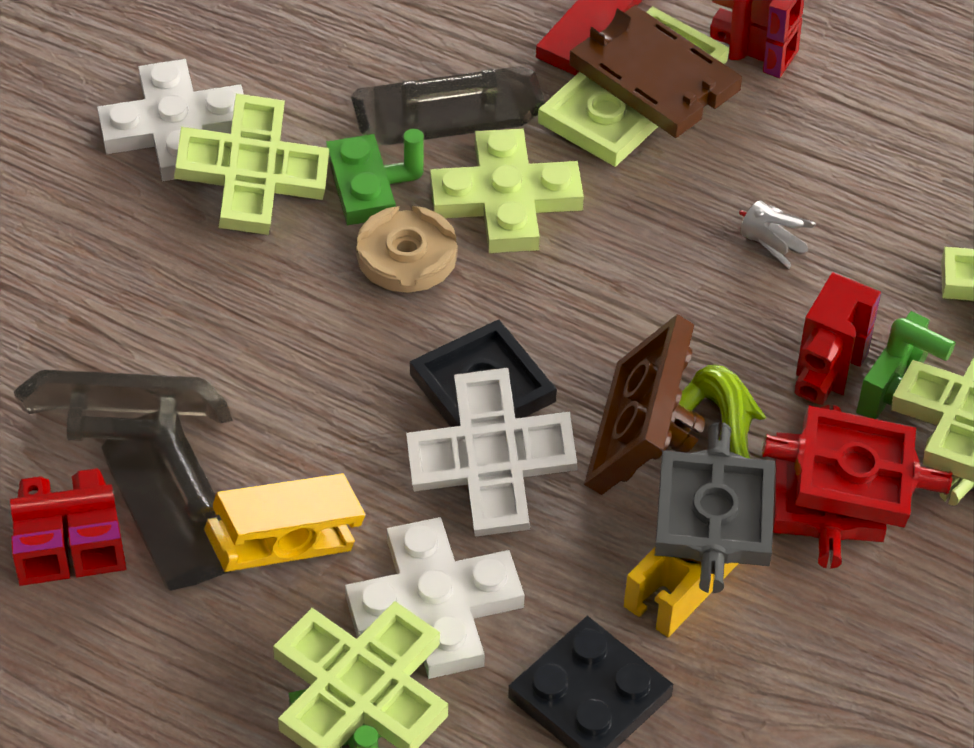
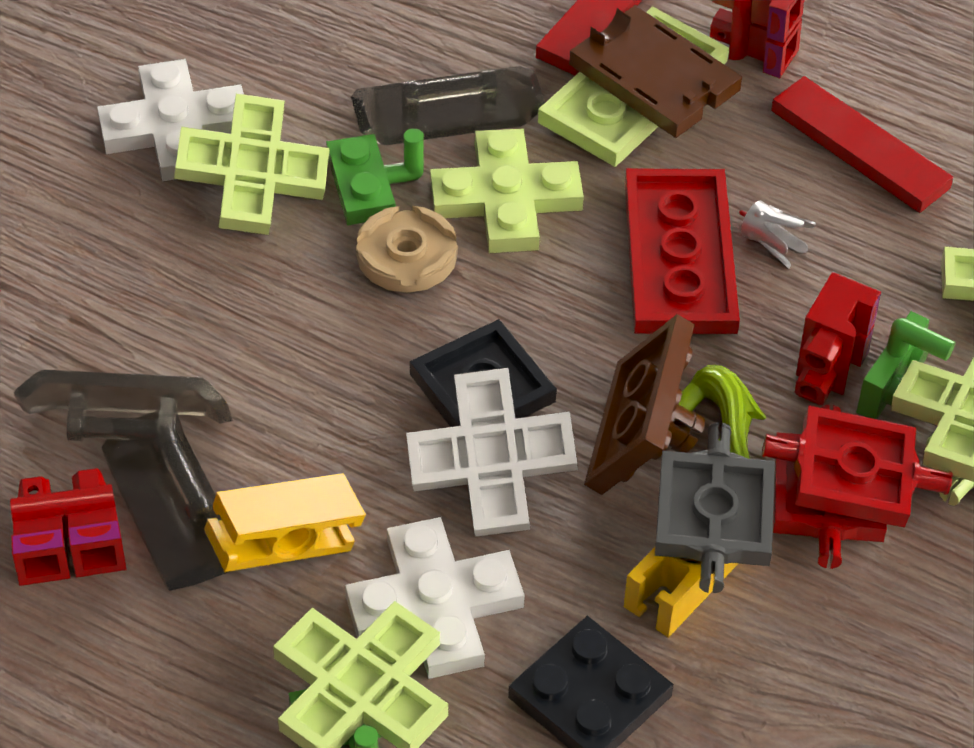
(681, 249): none -> red plate
(862, 144): none -> red tile

